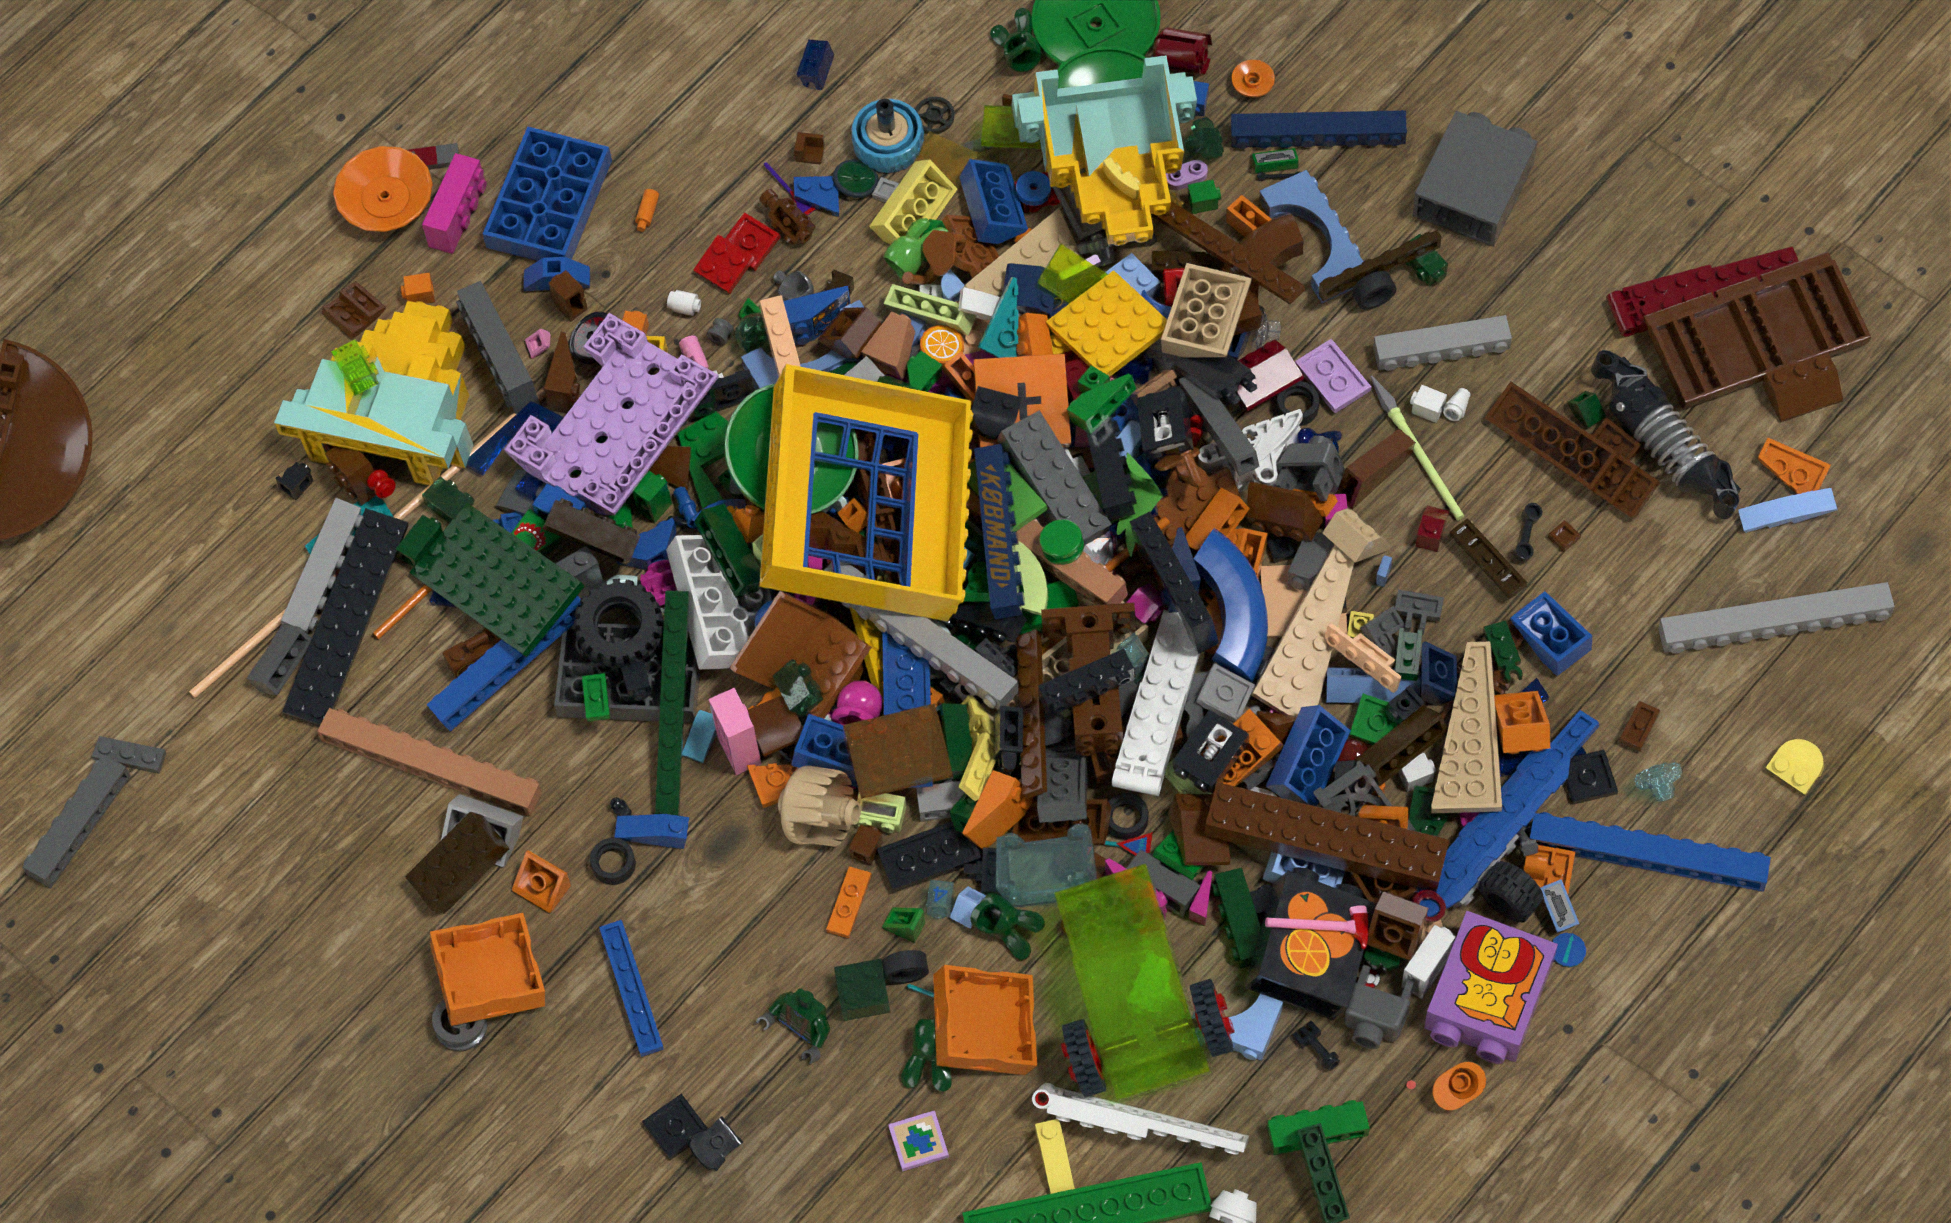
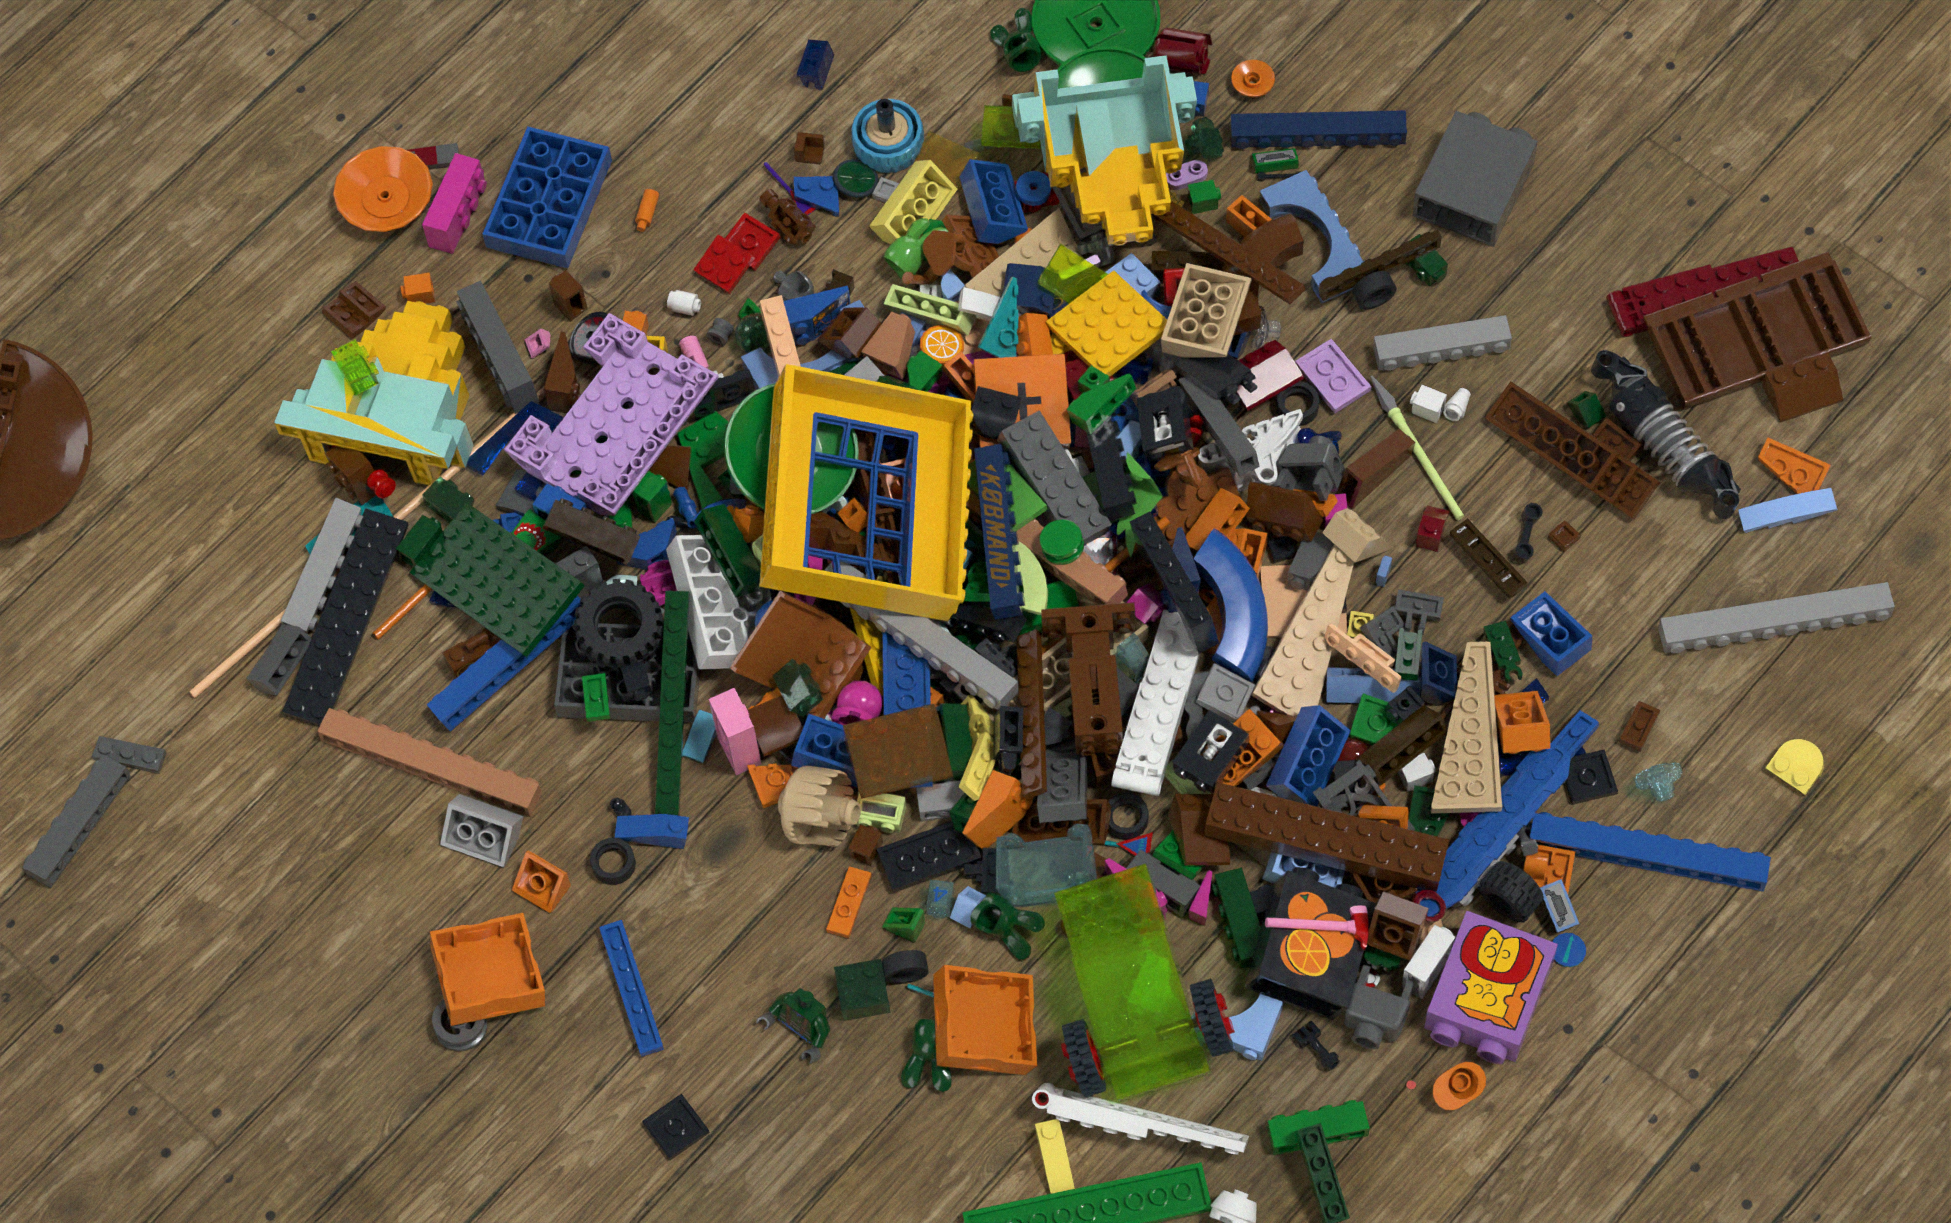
(295, 480): black brick -> none
(457, 862): dark brown brick -> none
(541, 273): blue slope -> none
(714, 1144): black piece -> none
(918, 1140): tile -> none
(935, 114): pearl dark grey wheel -> none
(1086, 682): black brick -> none
(1124, 182): light yellow slope -> none

